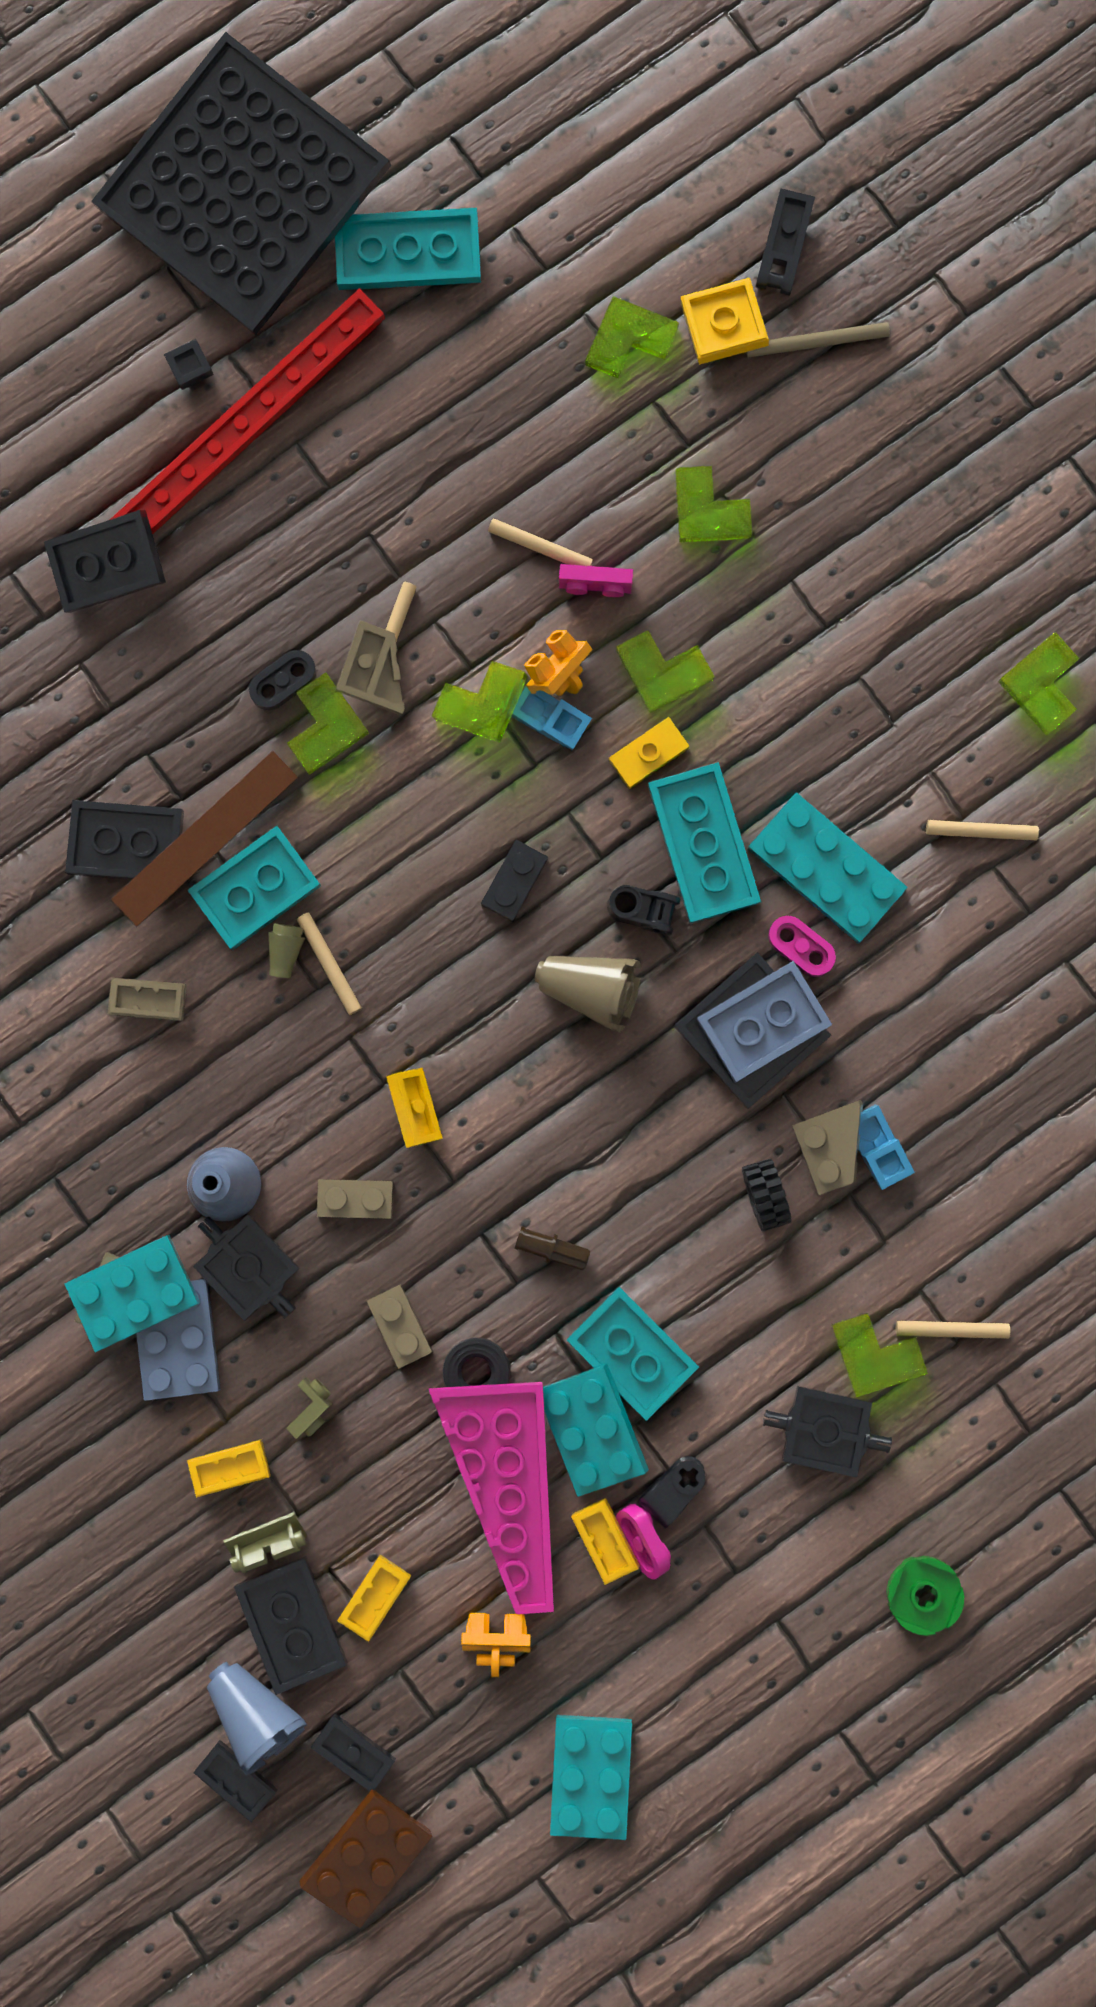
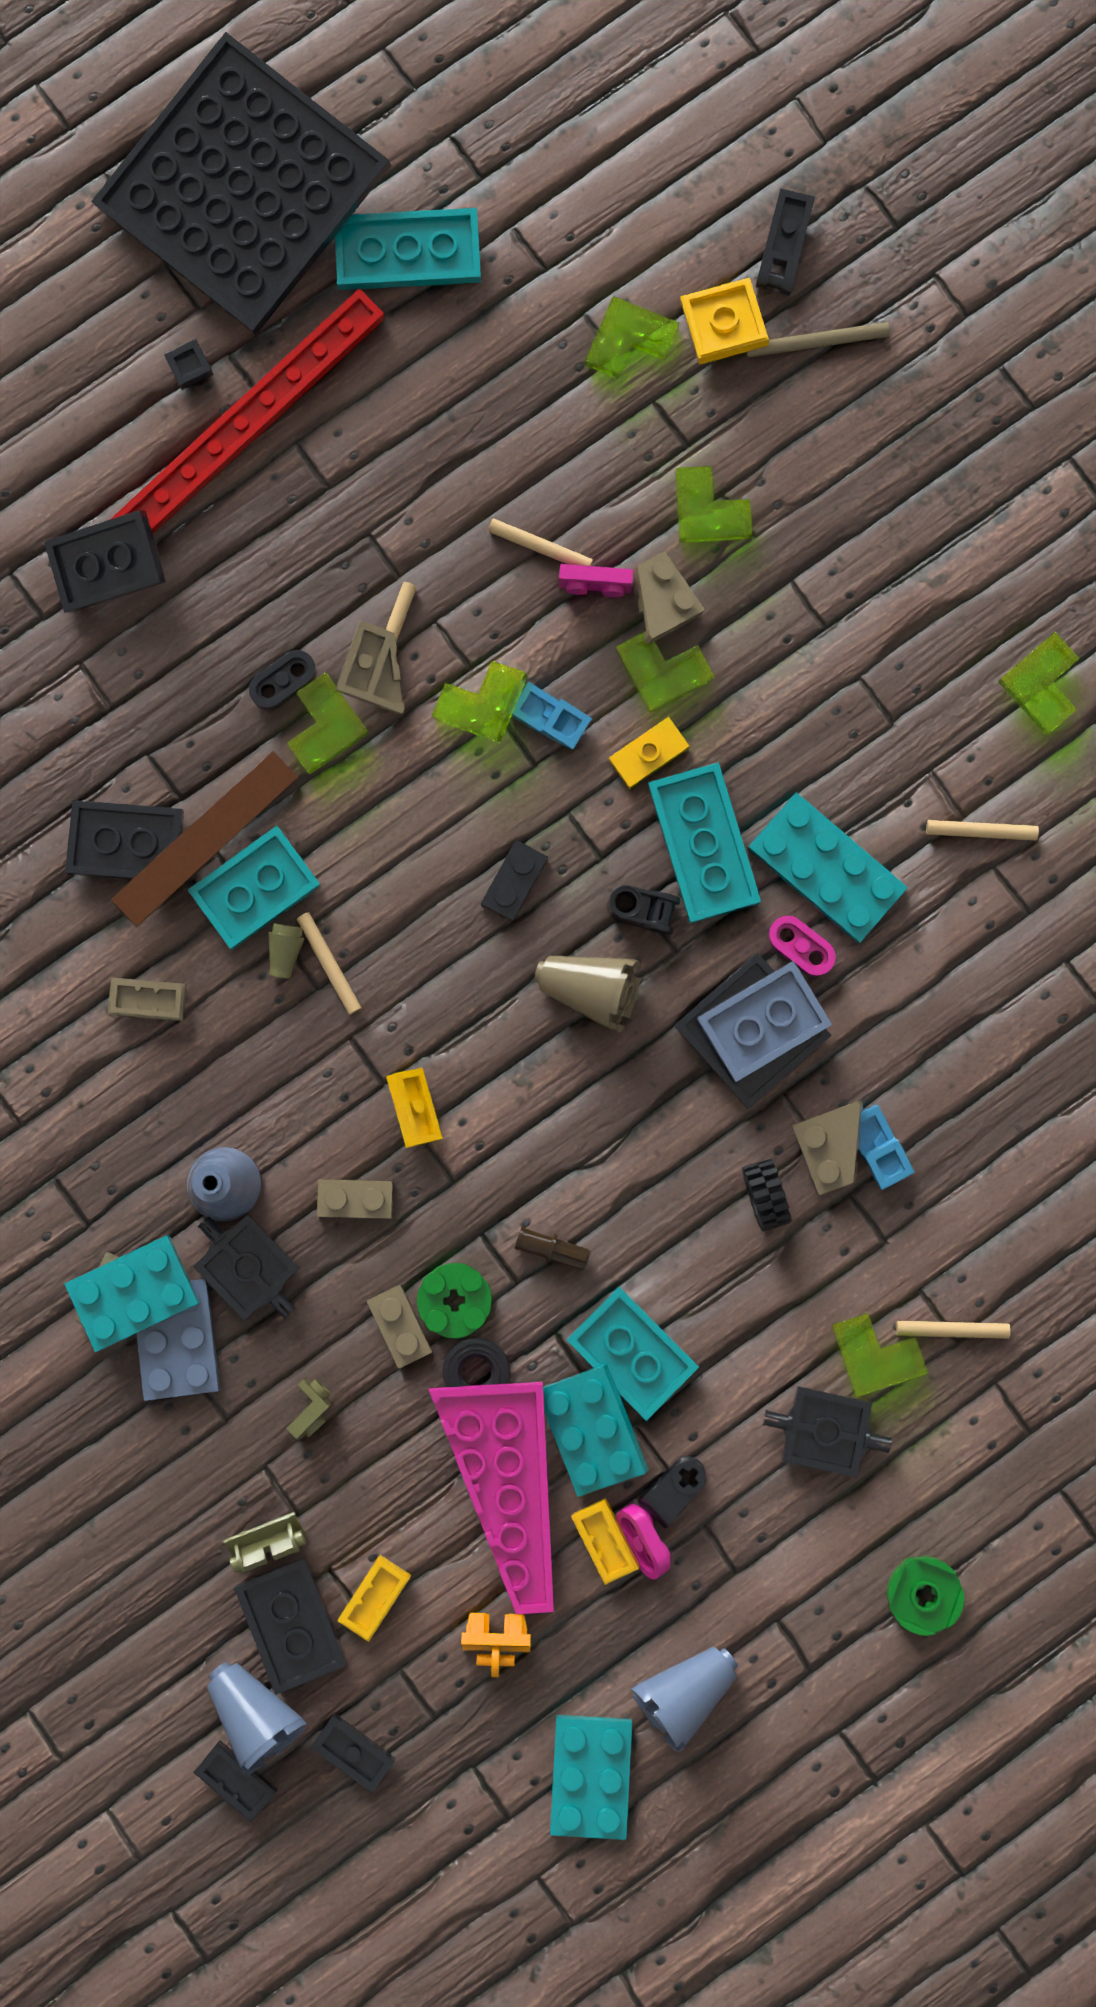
(228, 1468): yellow plate -> none
(365, 1858): reddish brown plate -> none
(439, 1316): none -> green plate
(562, 669): light orange hips -> none
(664, 597): none -> dark tan wing
(686, 1694): none -> sand blue cone

